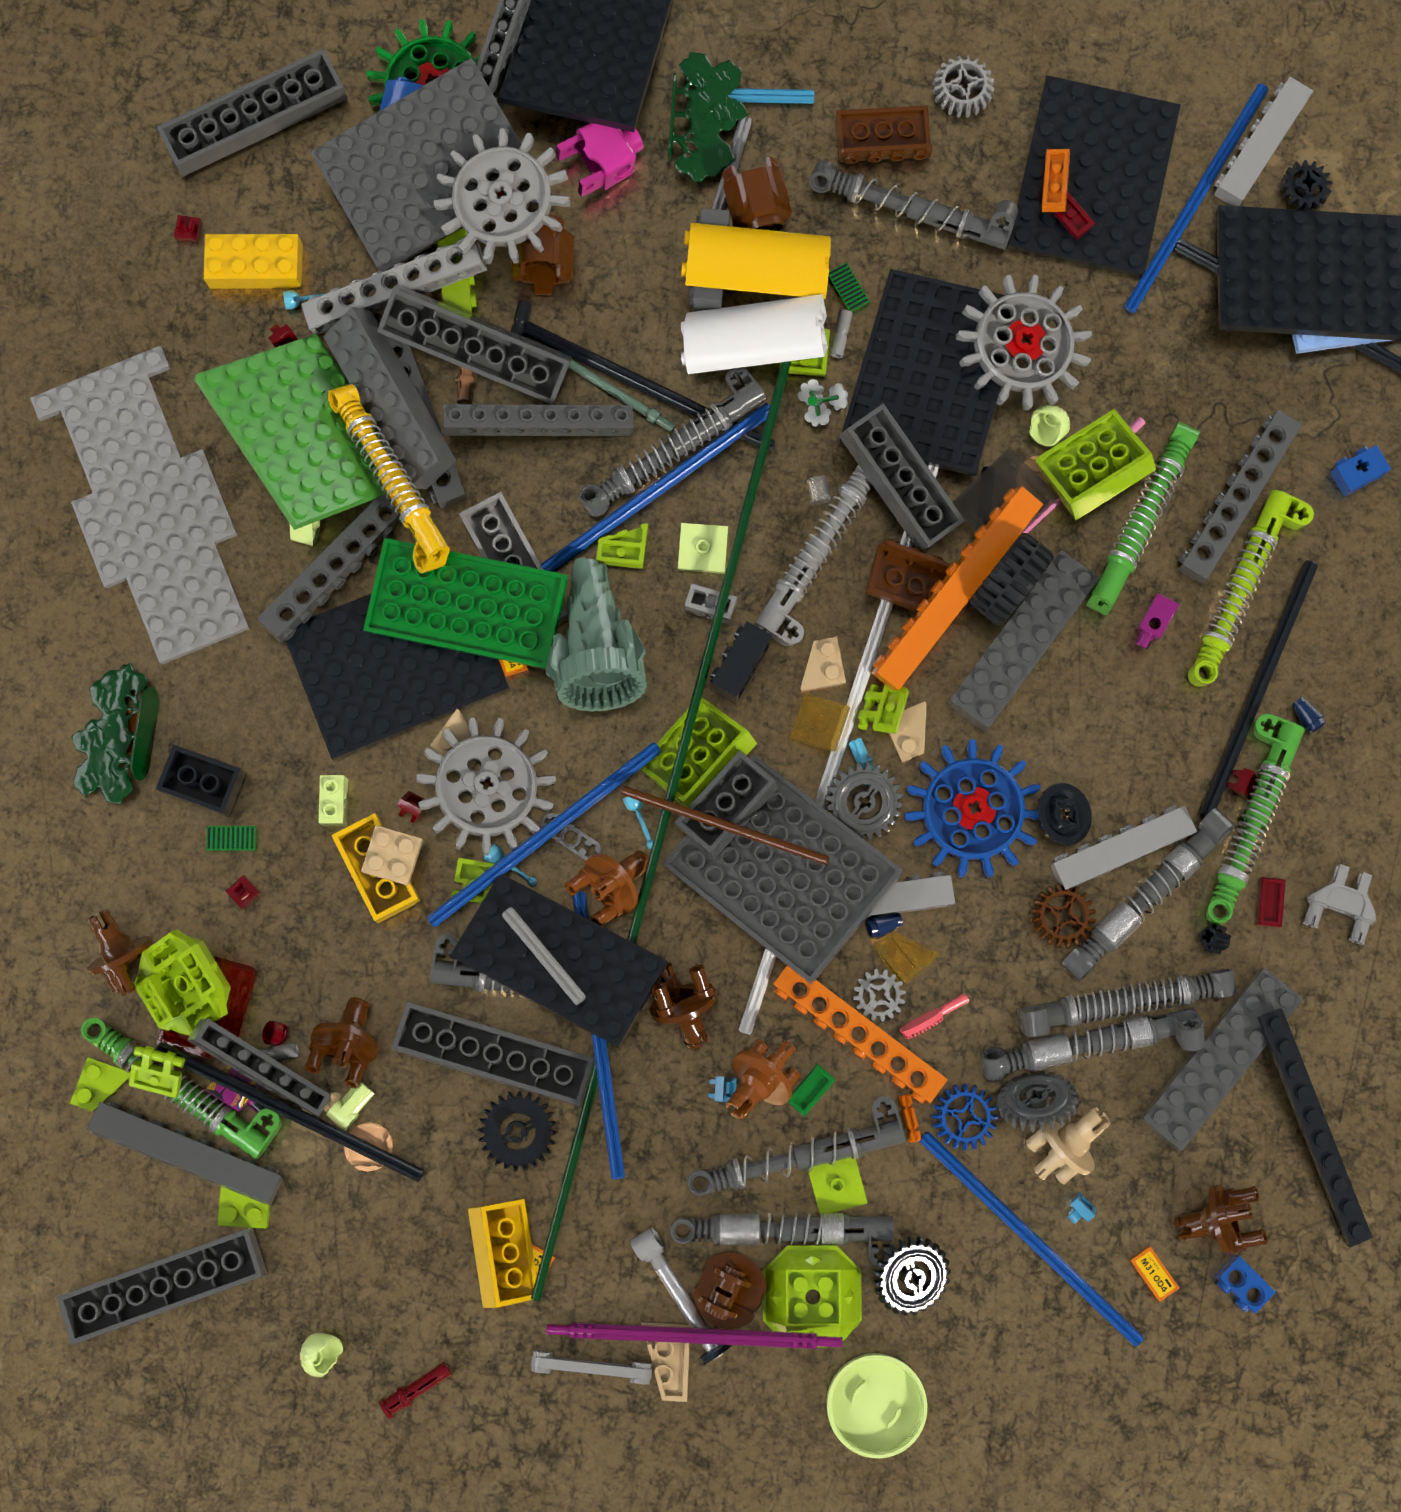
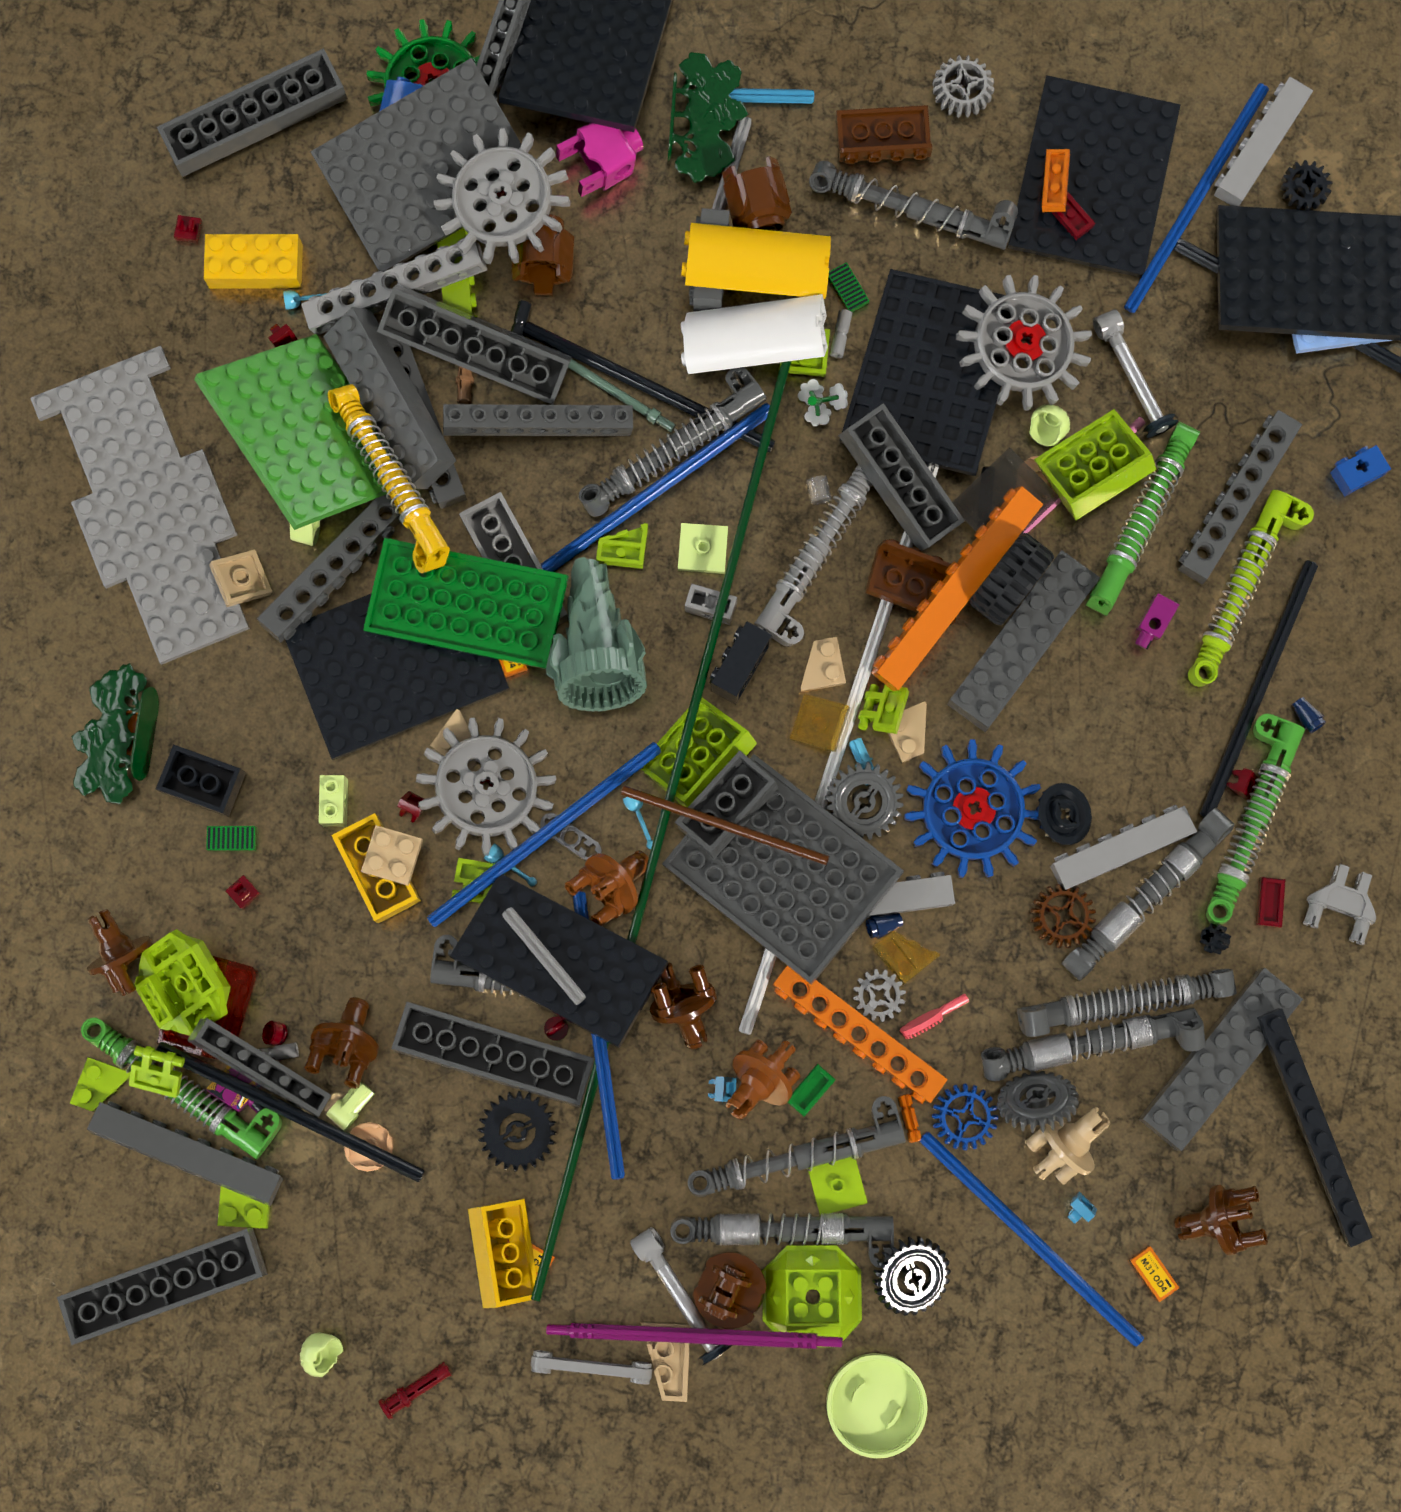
(240, 578): none -> tan plate
(556, 1028): none -> dark red tile
(1110, 328): none -> piece
(1247, 1279): blue brick -> none

